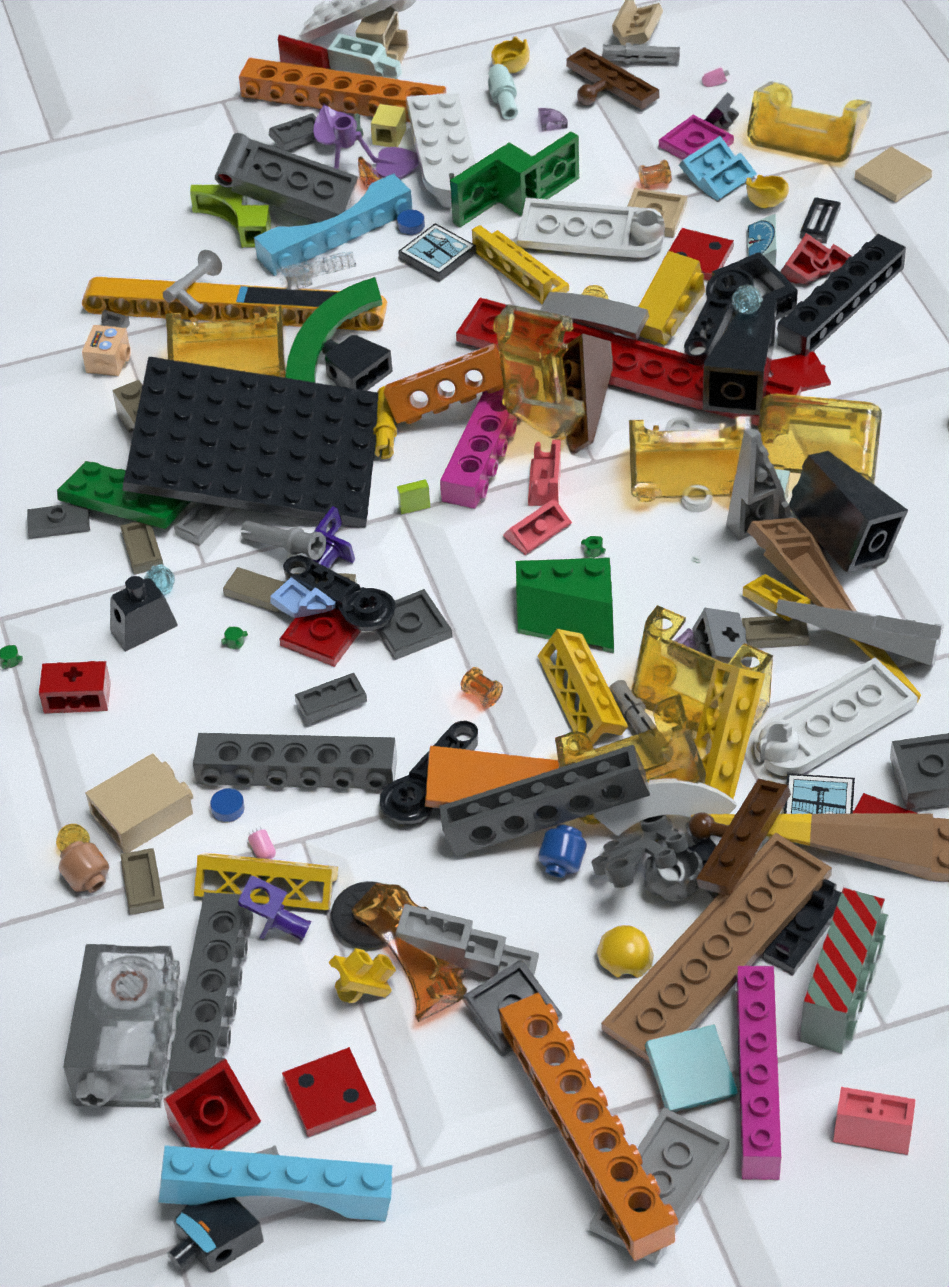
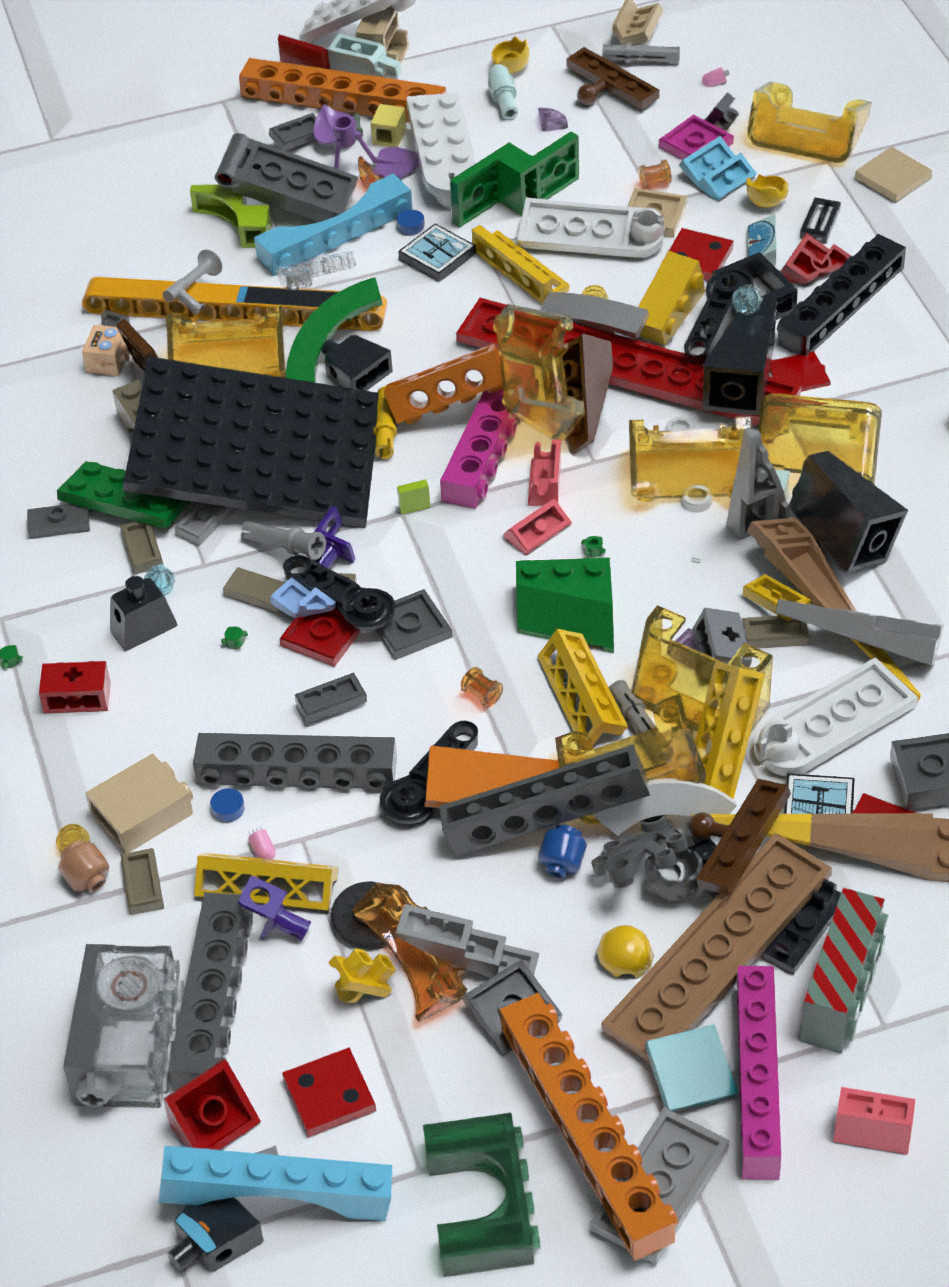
(136, 344): none -> reddish brown tile
(505, 1235): none -> clear green arch

